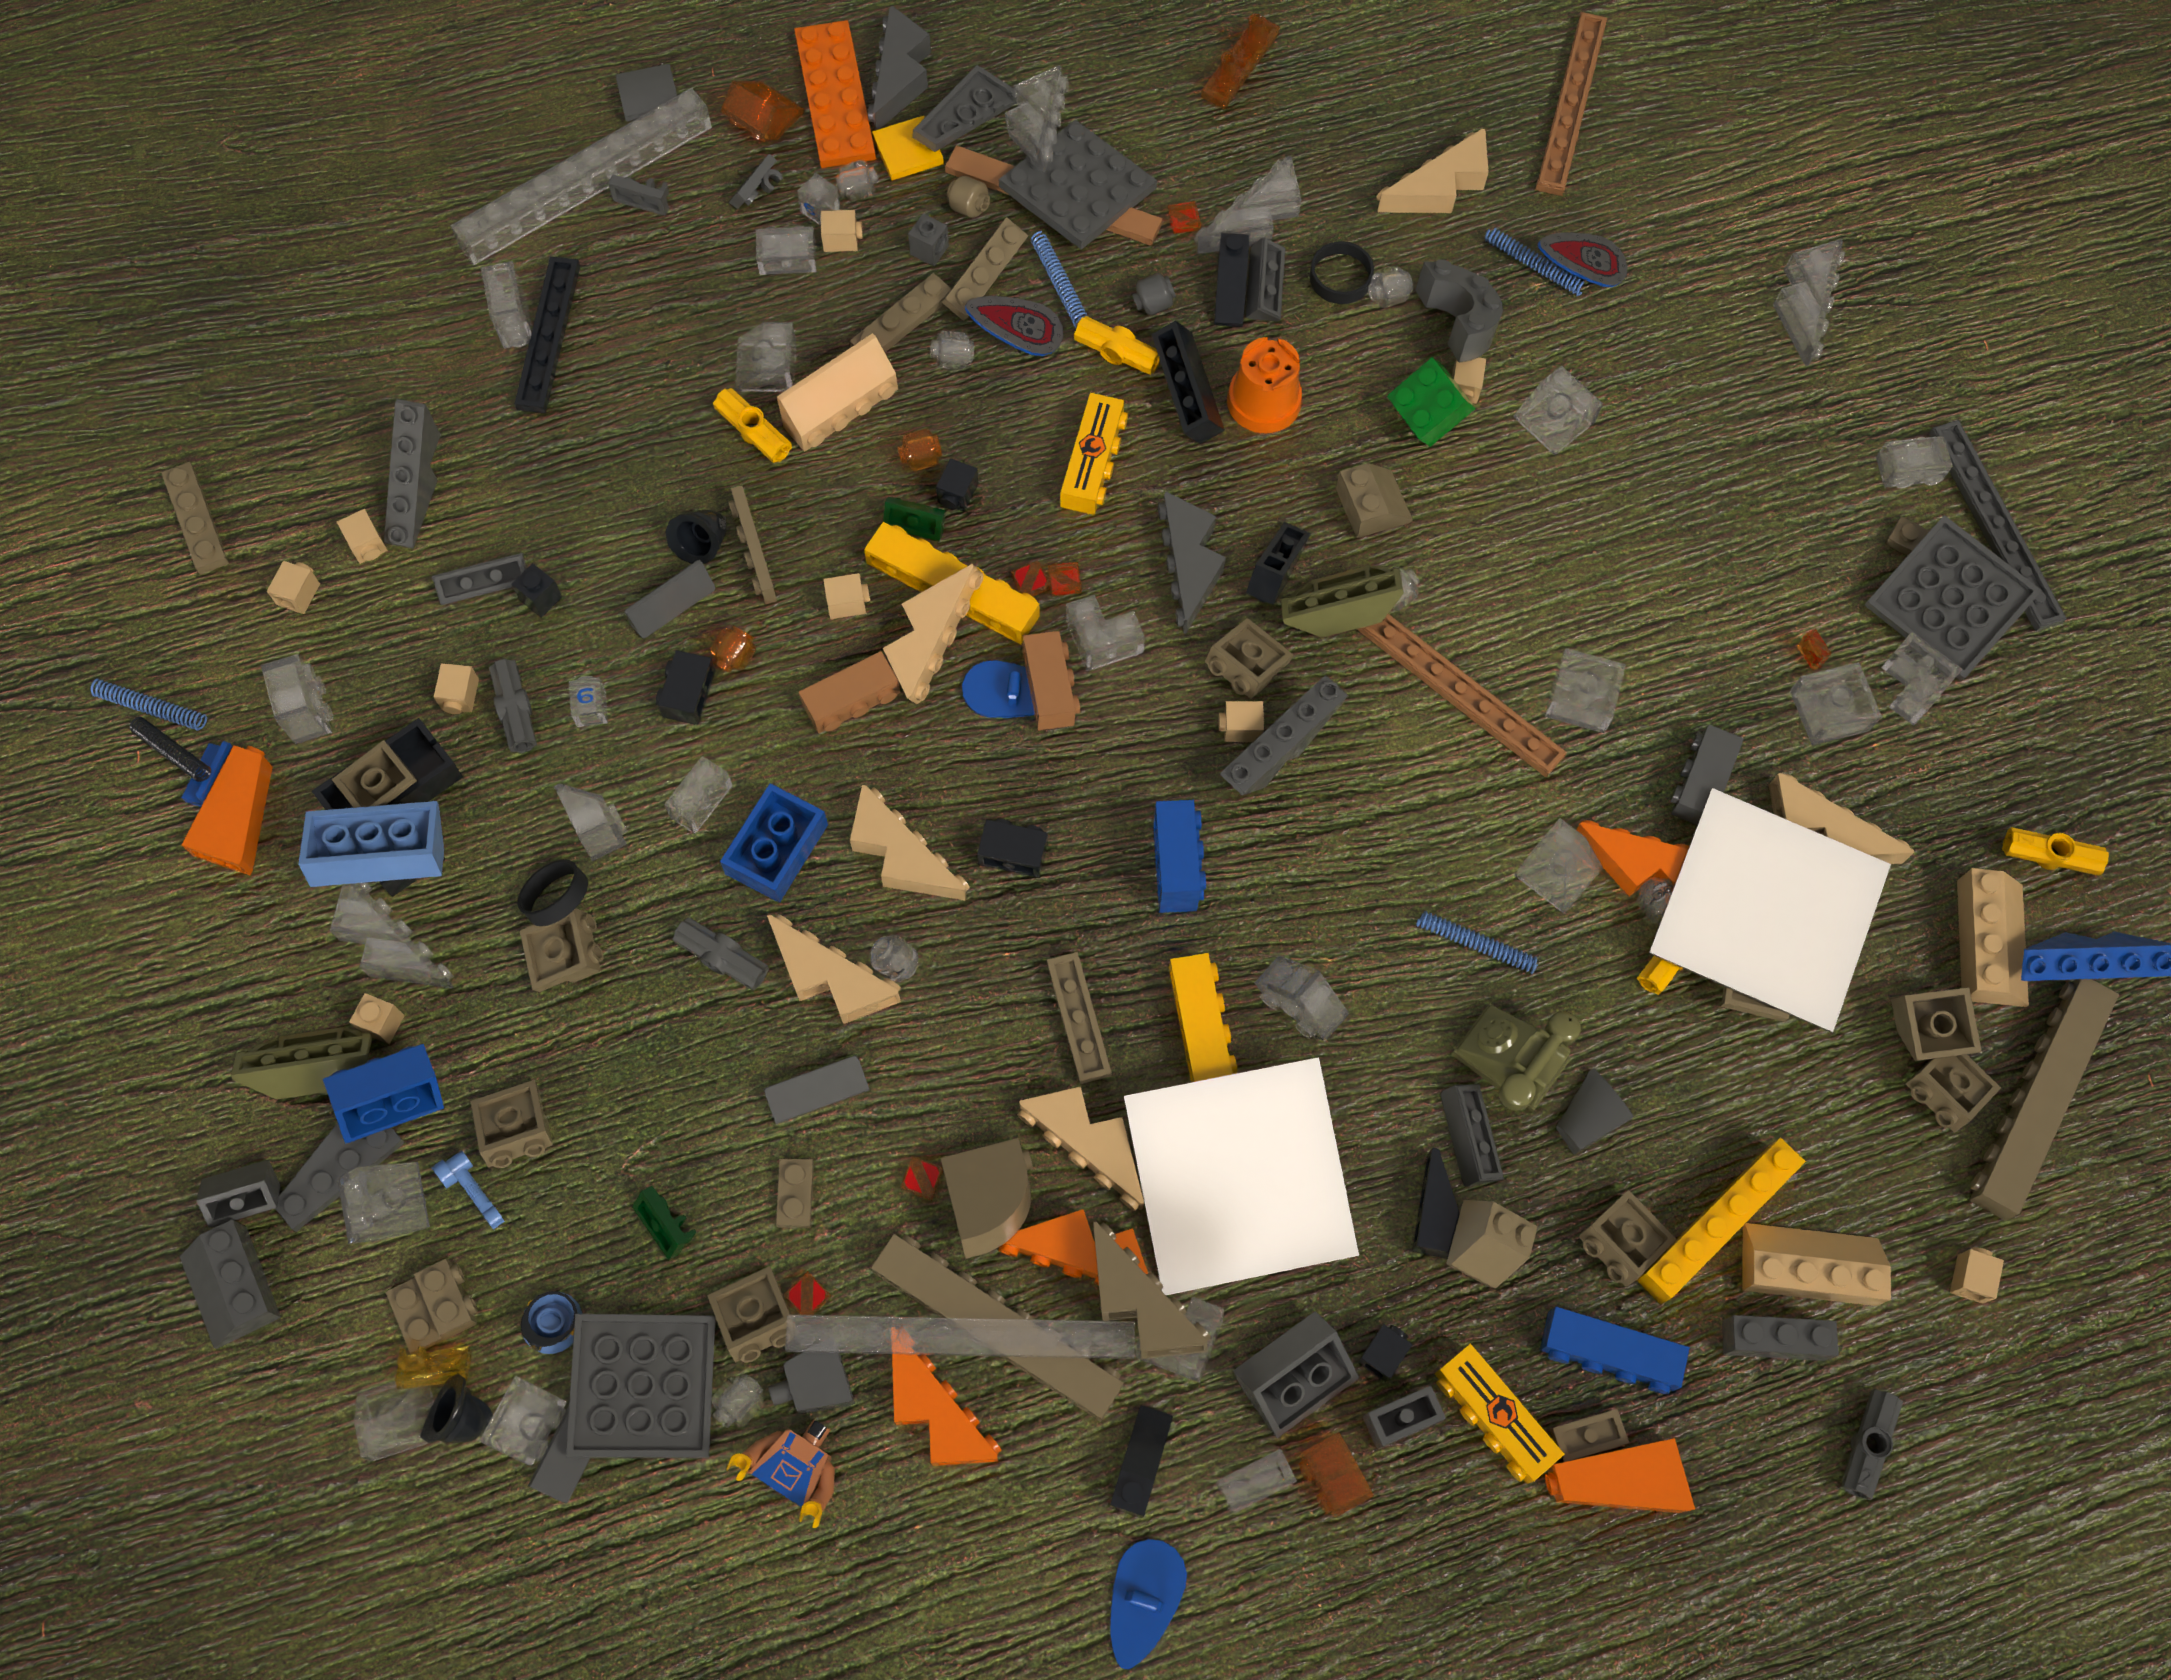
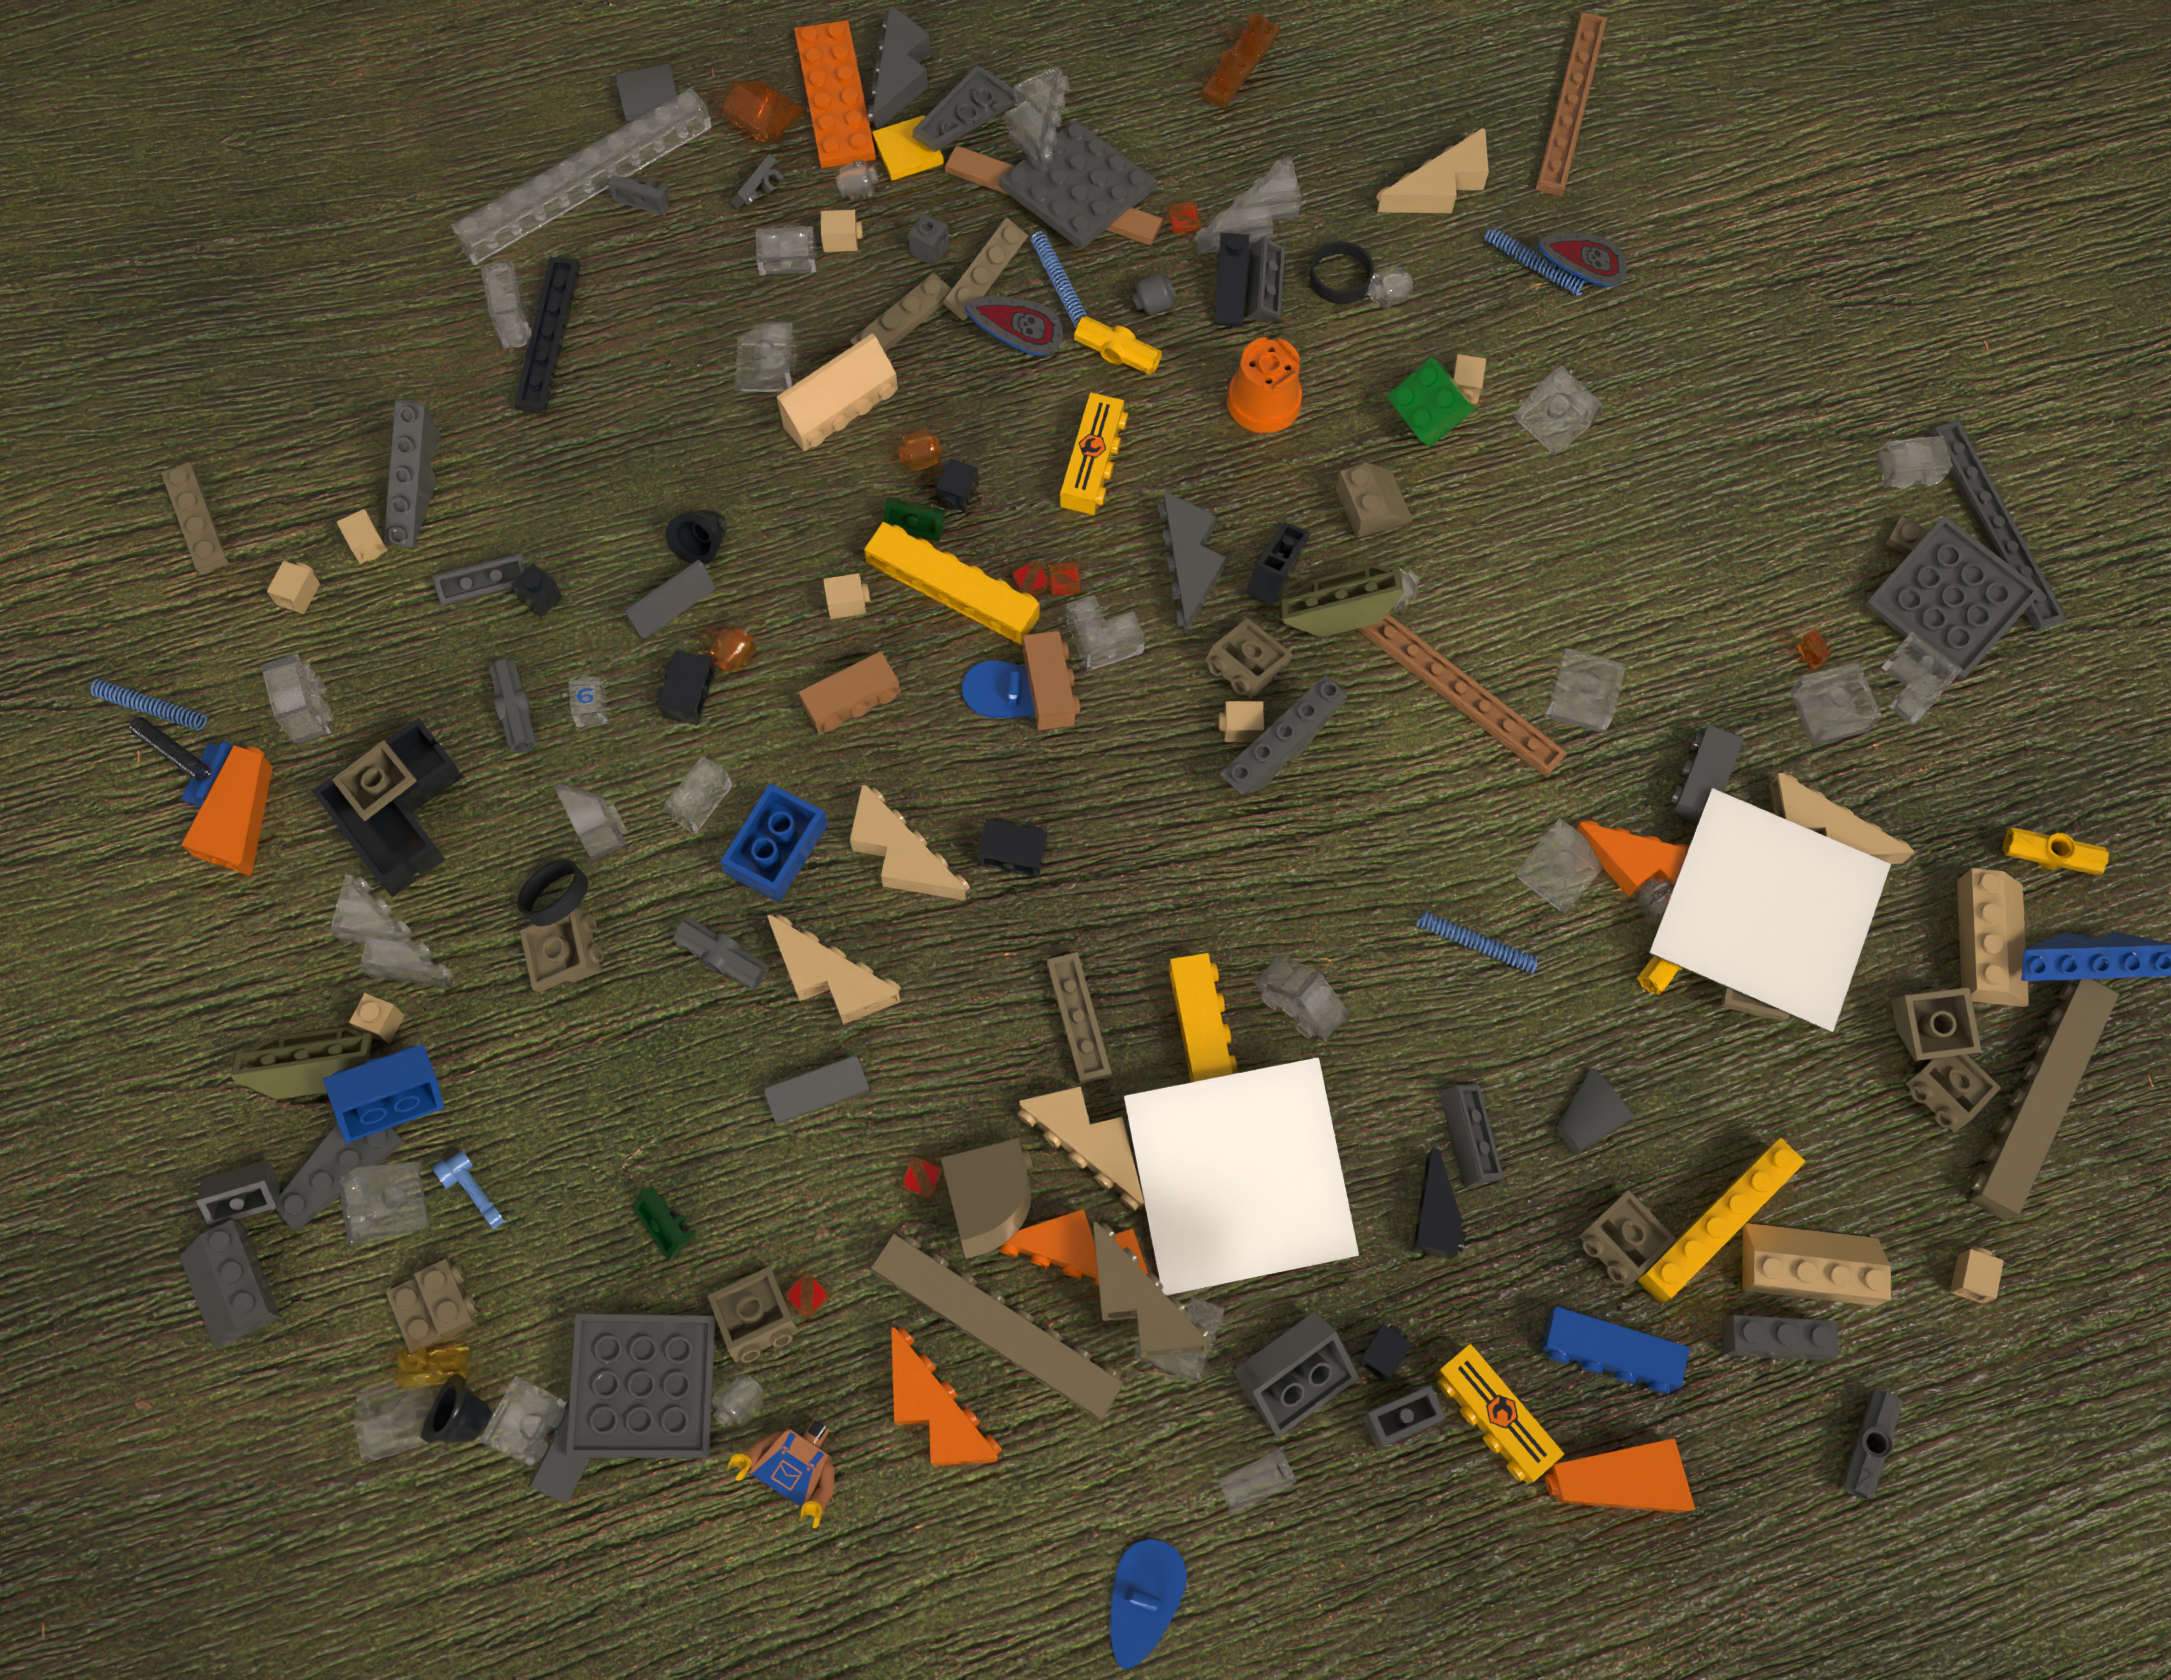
(372, 844): medium blue slope -> none
(456, 688): tan brick -> none
(511, 1124): dark tan plate -> none
(550, 1322): medium blue piece -> none
(754, 557): dark tan plate -> none
(762, 435): yellow piece -> none
(795, 1193): dark tan plate -> none
(814, 1383): dark grey torso -> none
(818, 196): clear brick -> none
(894, 958): clear head -> none
(934, 621): tan slope -> none
(952, 350): clear head -> none
(960, 1336): clear plate -> none
(968, 196): dark tan head -> none
(1141, 1462): black slope -> none
(1178, 856): blue brick -> none
(1188, 382): black brick -> none
(1335, 1475): clear orange piece -> none
(1468, 299): dark grey brick -> none
(1490, 1242): dark tan slope -> none
(1518, 1056): olive piece -> none
(1590, 1435): dark tan plate -> none
(1808, 300): clear slope -> none

